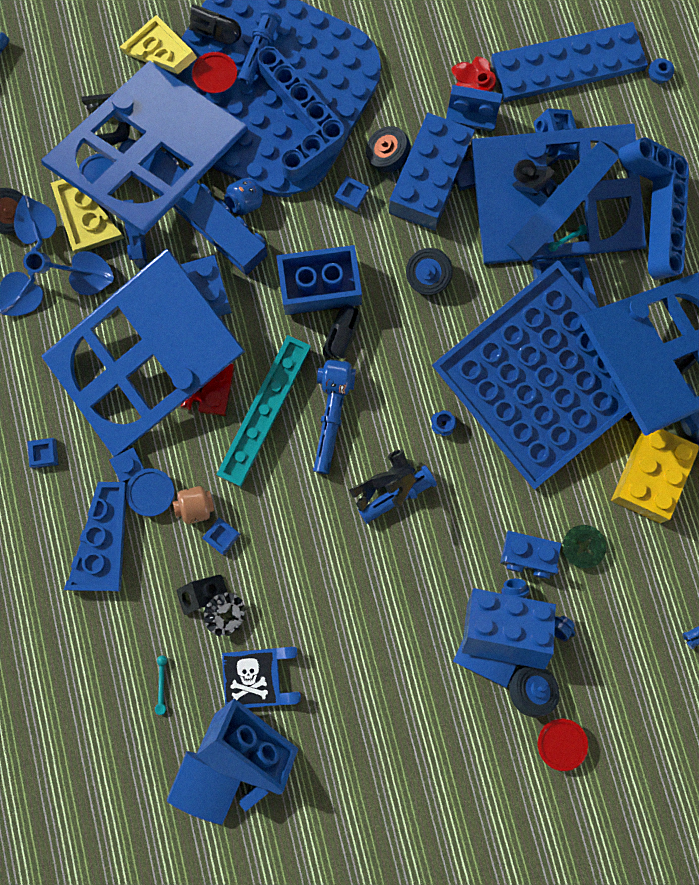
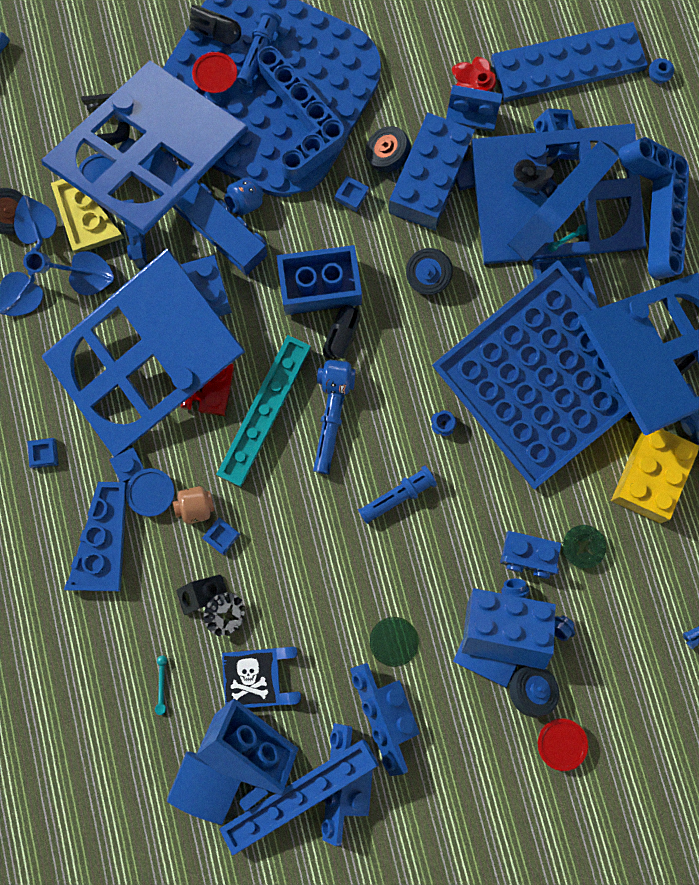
(160, 45): light yellow wing -> none
(299, 797): none -> blue plate
(348, 801): none -> blue bracket
(388, 716): none -> blue bracket
(394, 641): none -> clear green piece
(399, 477): black piece -> none

